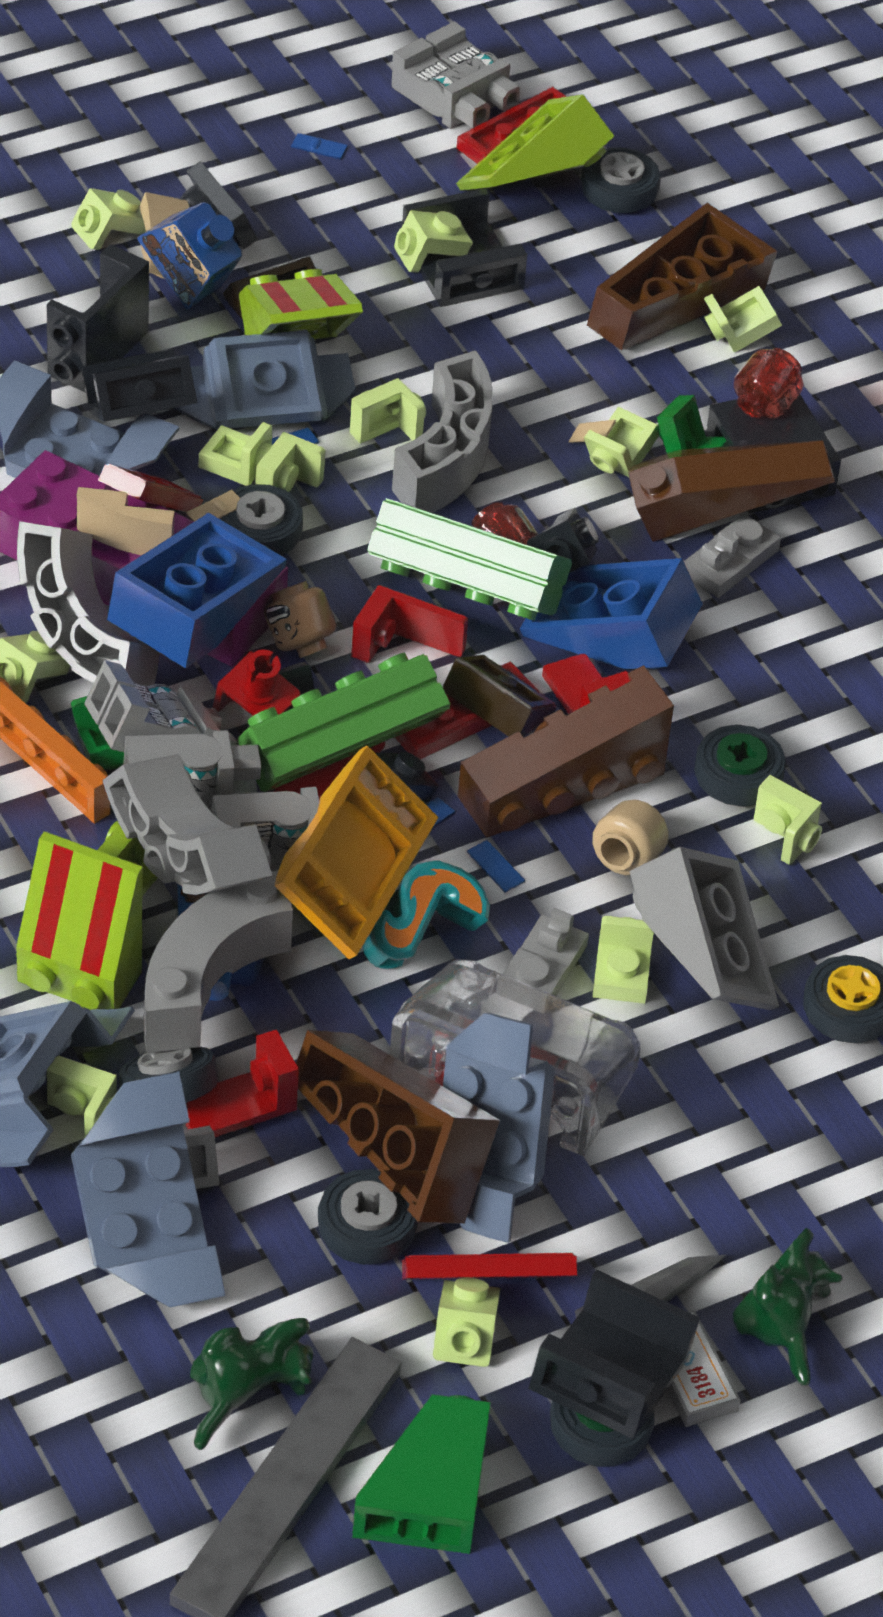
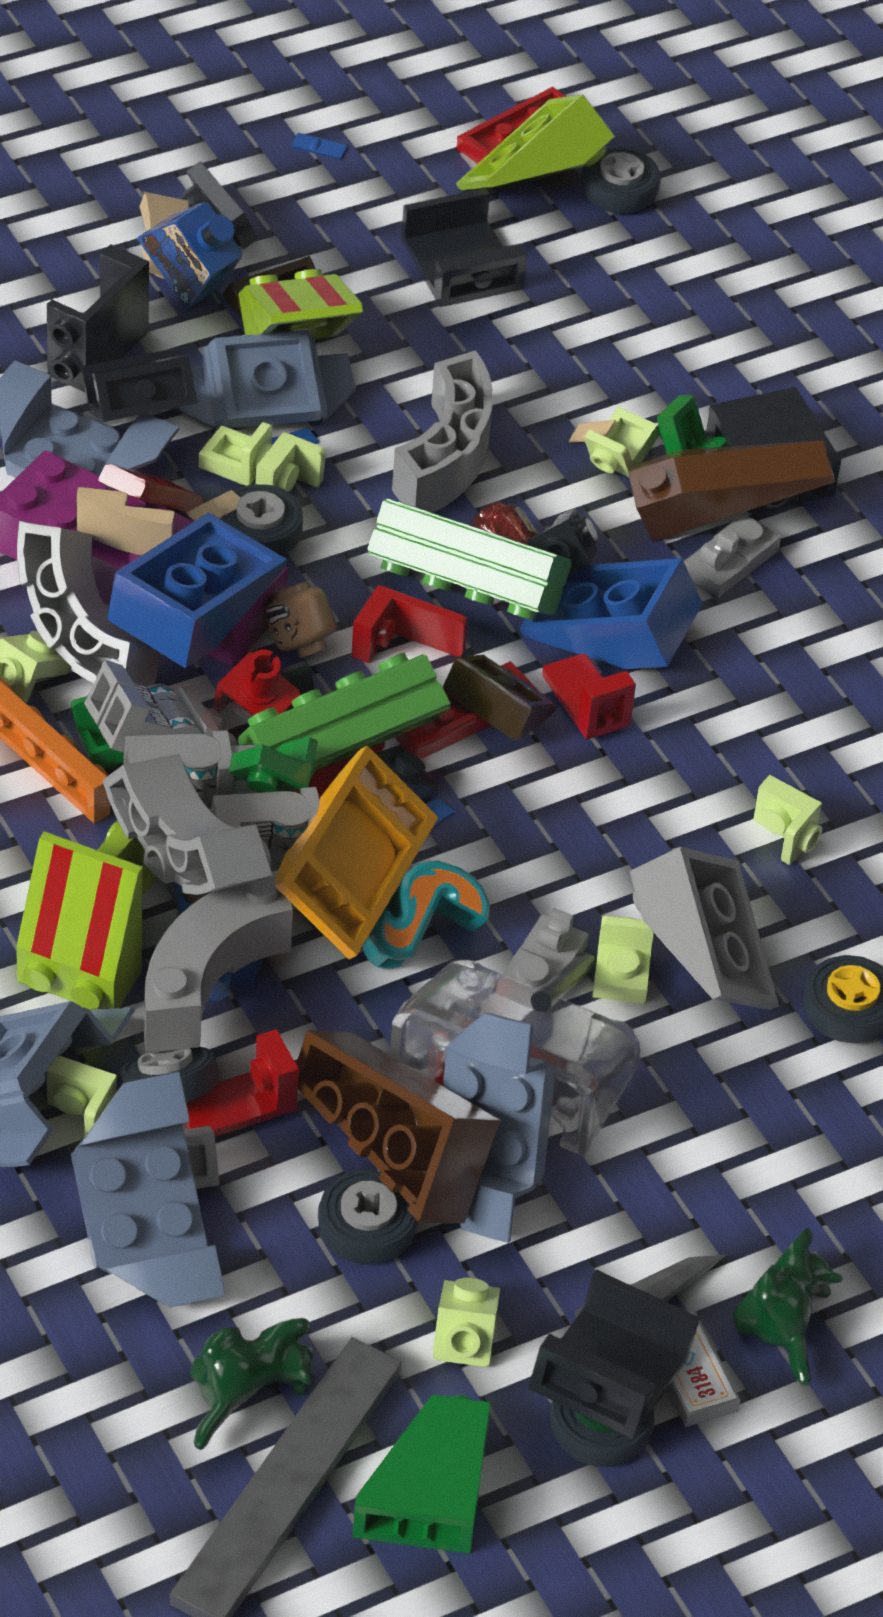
(105, 212): yellowish green bracket -> none
(276, 770): none -> green bracket
(386, 409): yellowish green bracket -> none
(432, 234): yellowish green bracket -> none
(453, 77): light grey hips -> none
(489, 1266): red tile -> none
(495, 866): blue piece -> none
(563, 982): none -> black bar
(571, 757): reddish brown wedge -> none
(630, 836): tan head -> none
(675, 274): reddish brown wedge -> none
(736, 762): black wheel -> none
(742, 319): yellowish green bracket -> none
(768, 383): clear red head -> none

